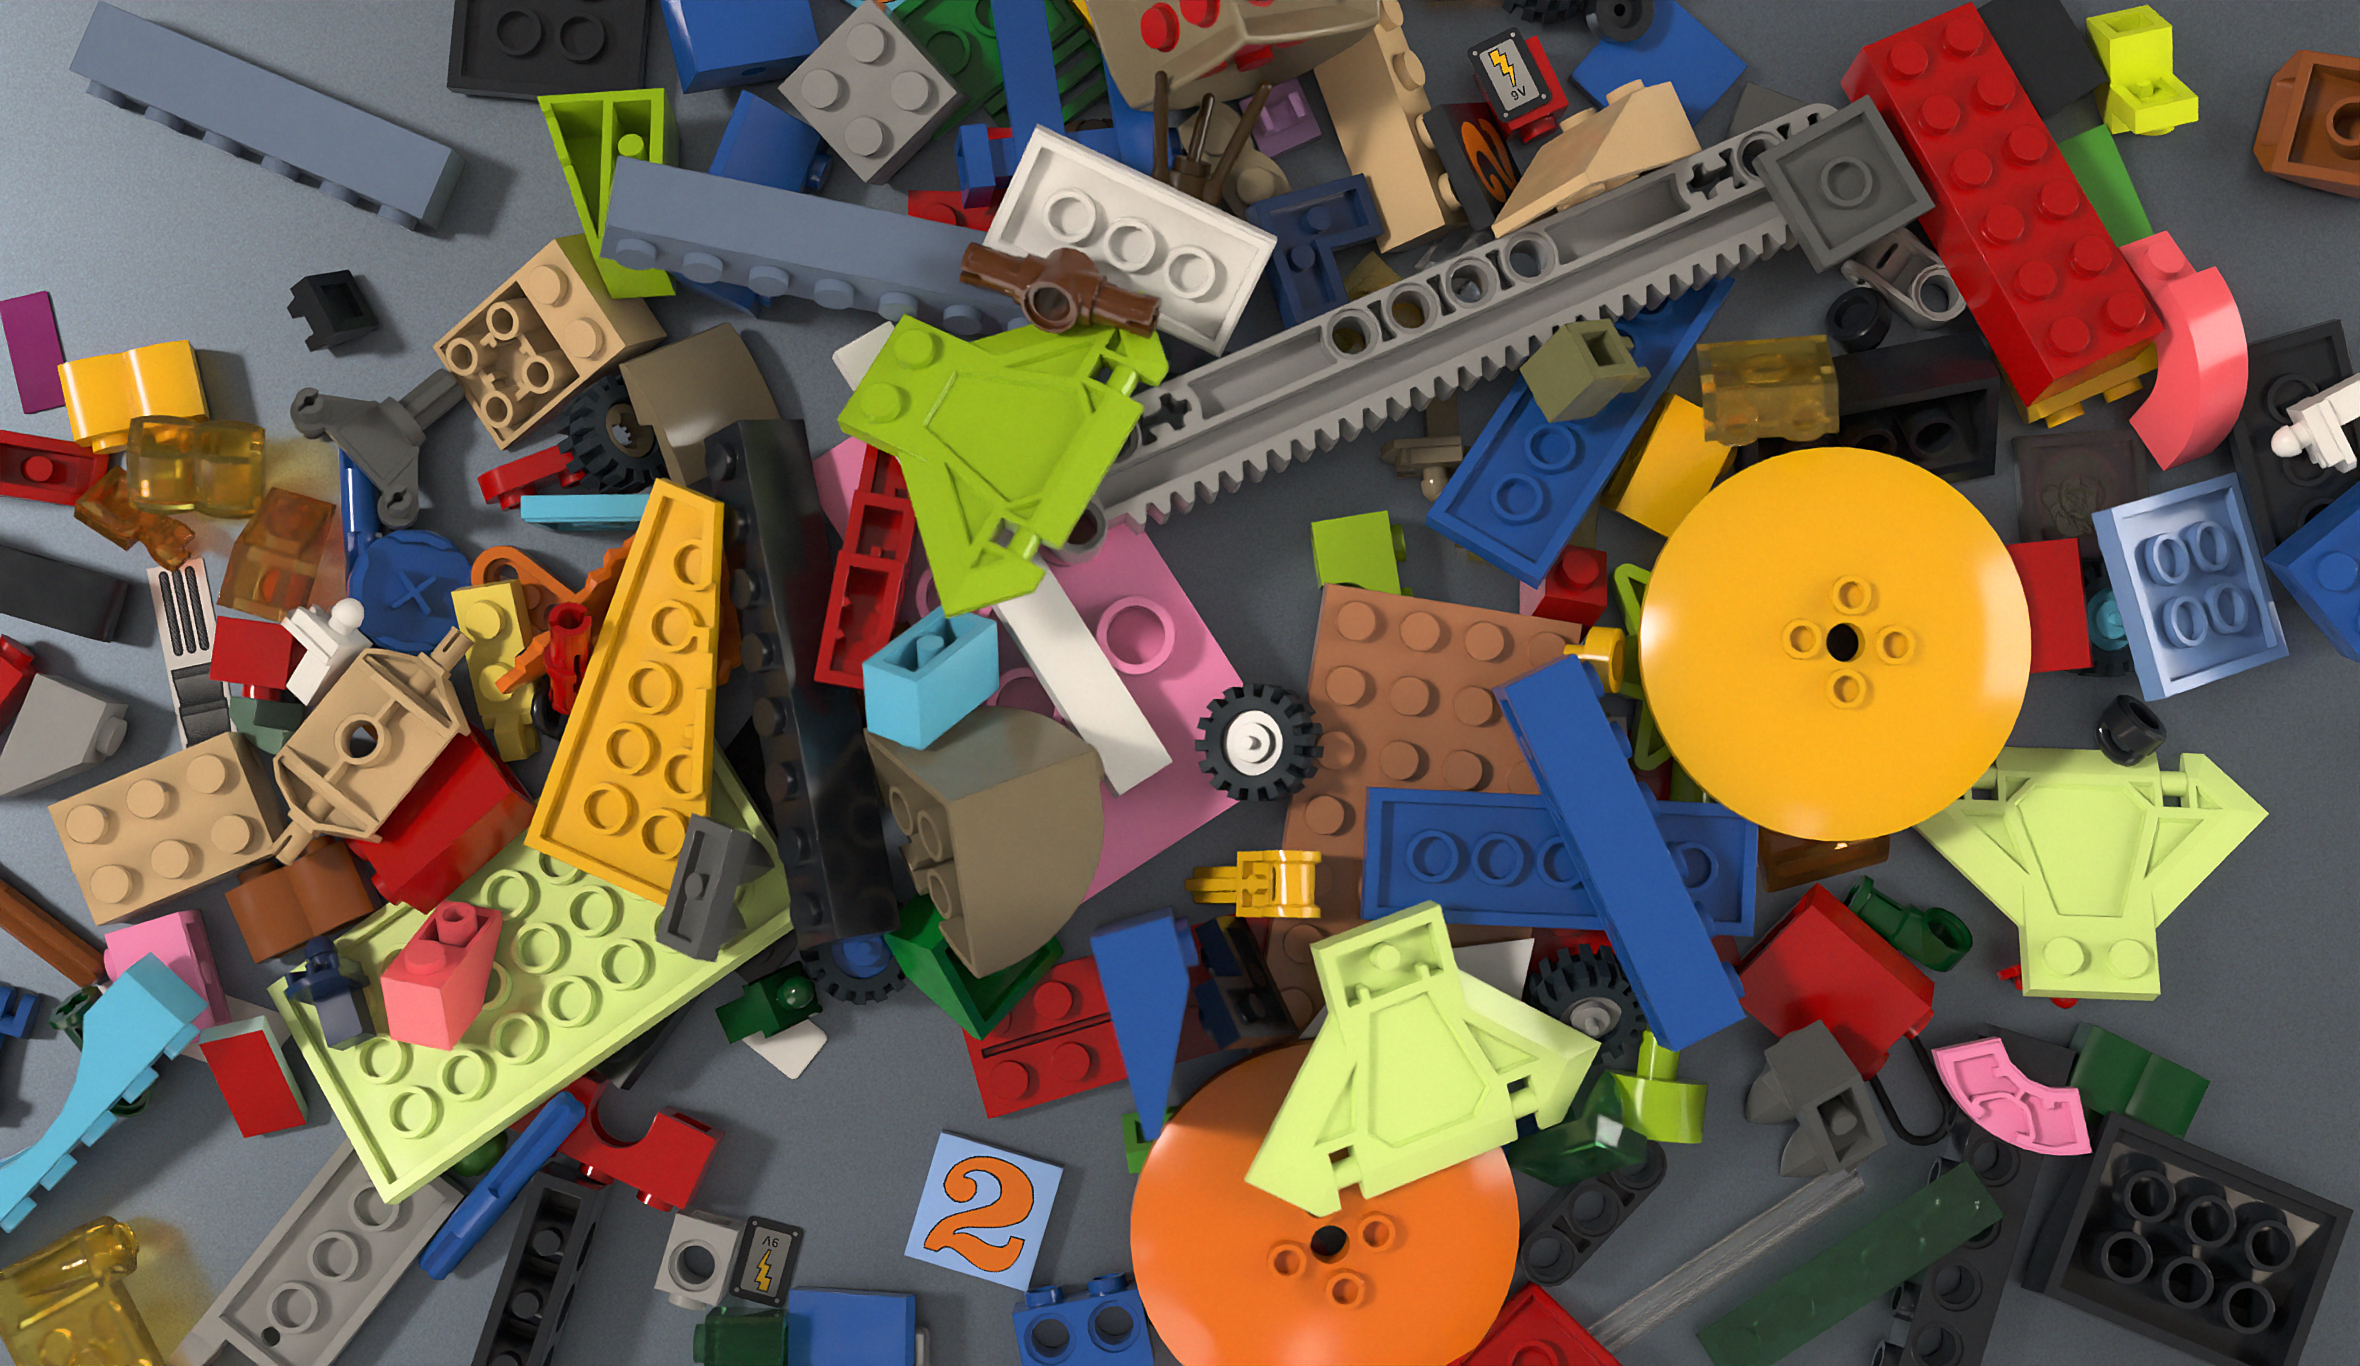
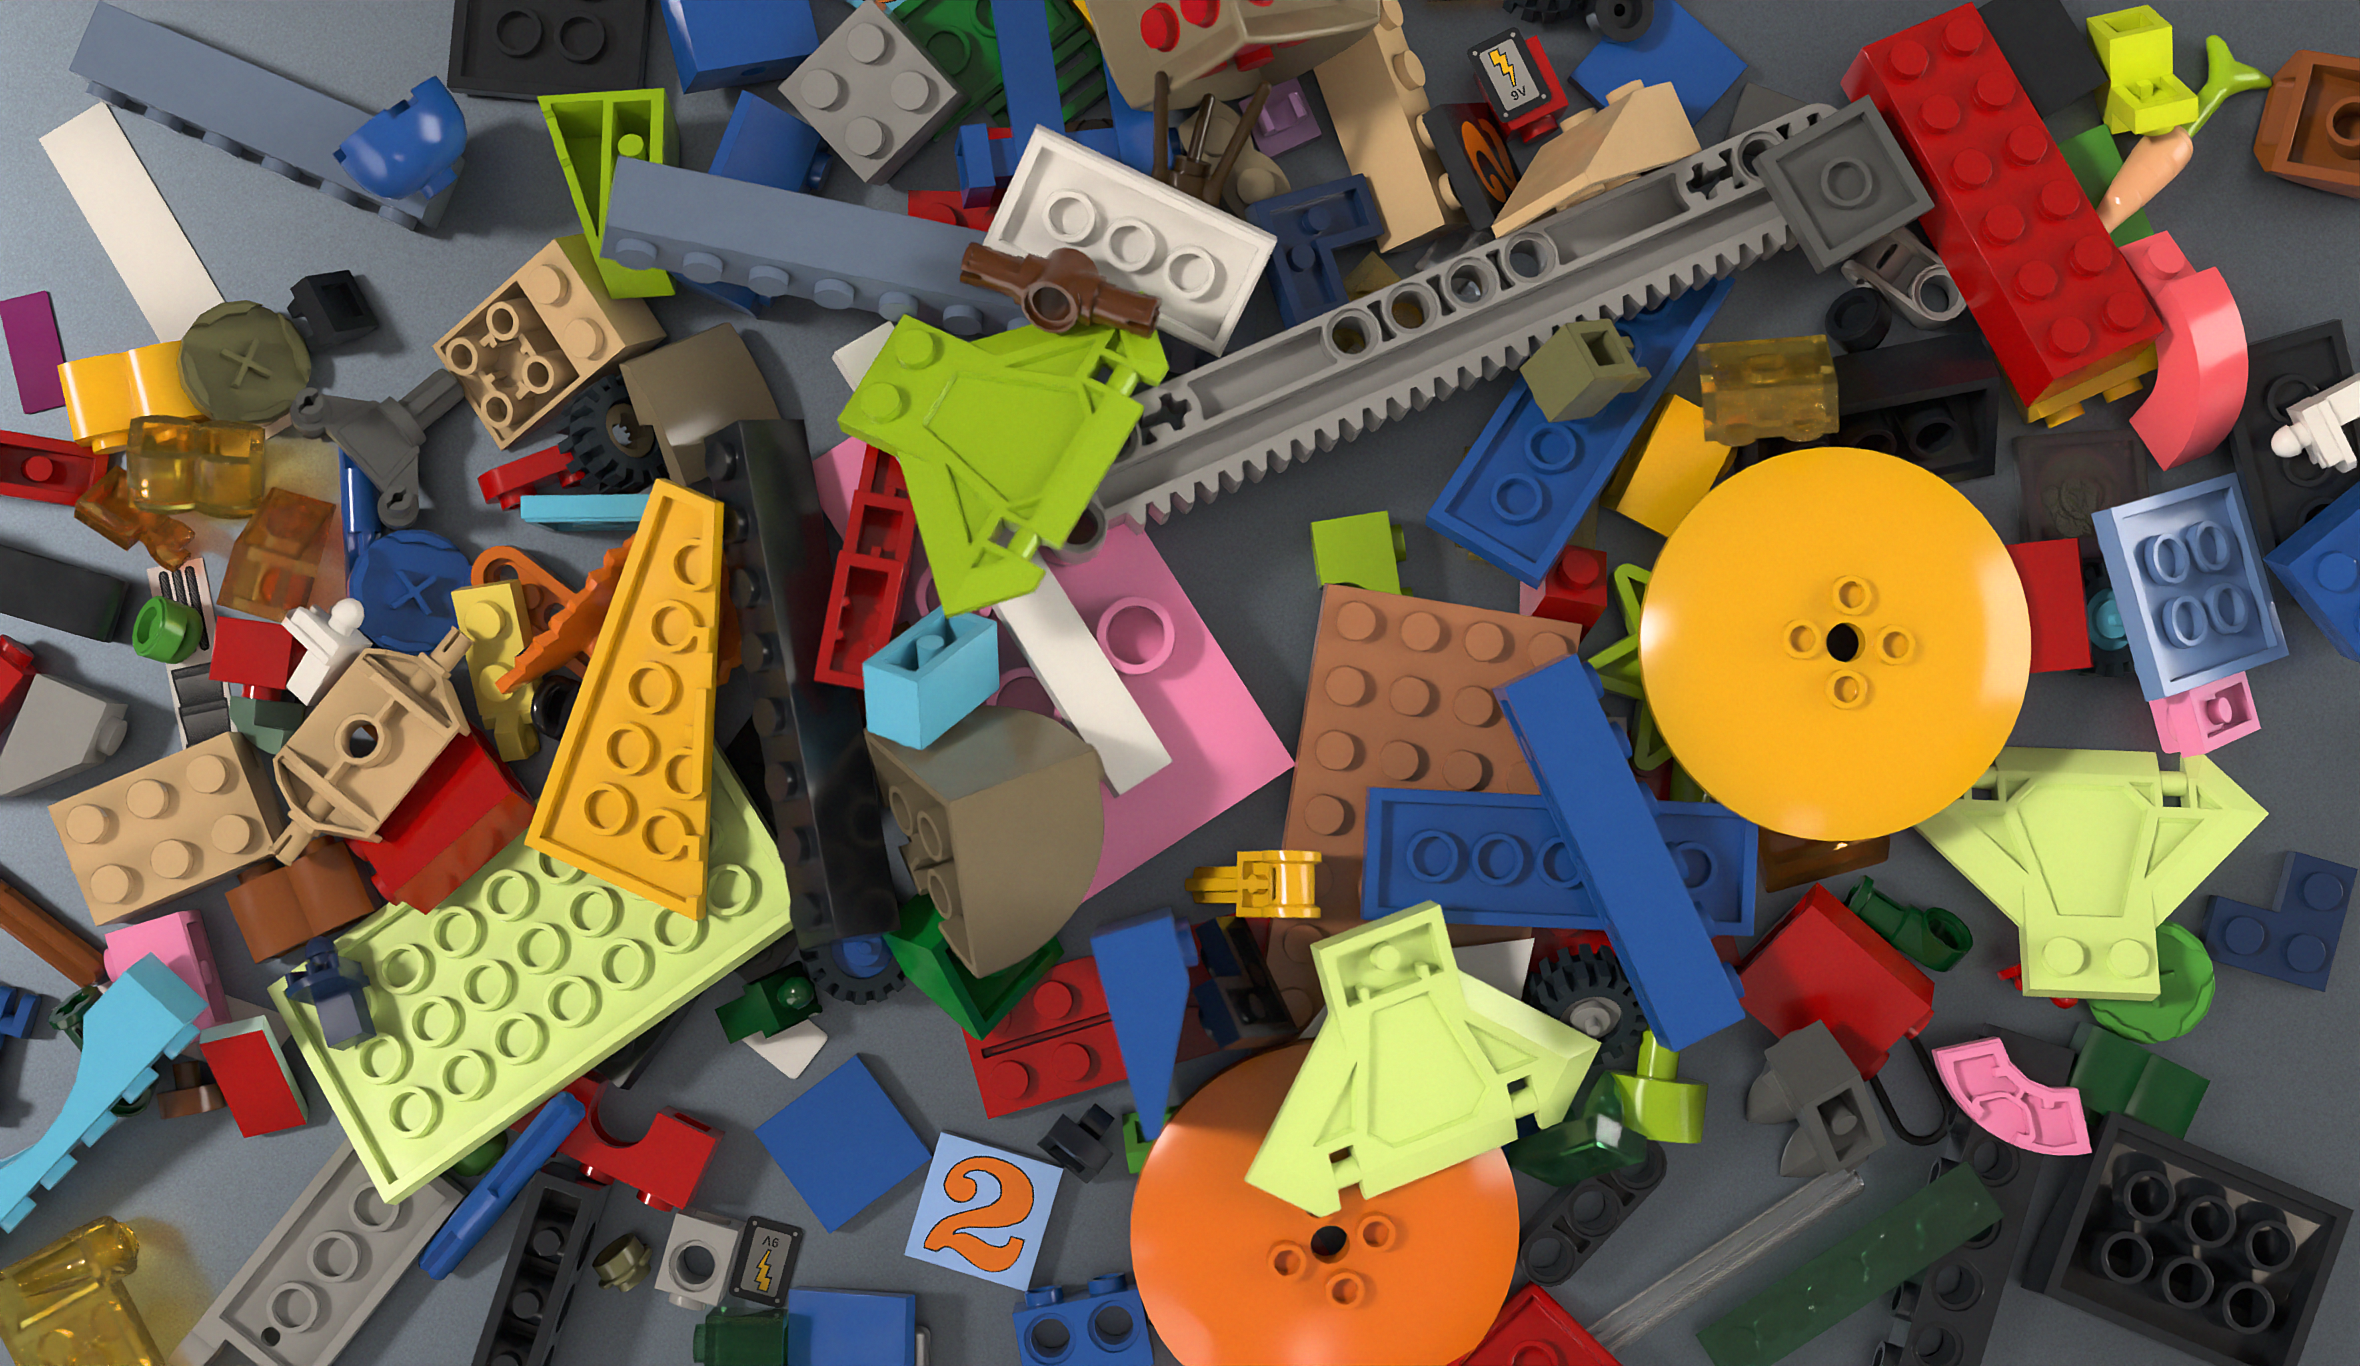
(134, 225): none -> white sticker
(161, 630): none -> bright green tile
(190, 1093): none -> reddish brown tile
(243, 363): none -> olive tile
(408, 145): none -> blue cylinder
(442, 975): coral slope -> none
(567, 653): red pin -> none
(623, 1263): none -> olive plate
(700, 902): dark grey tile -> none
(844, 1143): none -> blue tile
(1077, 1144): none -> black tile
(1259, 742): black wheel -> none
(1434, 455): dark tan piece -> none
(1607, 654): yellow tile -> none
(2134, 726): black tile -> none
(2162, 157): none -> light nougat piece
(2185, 995): none -> bright green tile
(2205, 716): none -> bright pink slope
(2293, 938): none -> dark blue plate

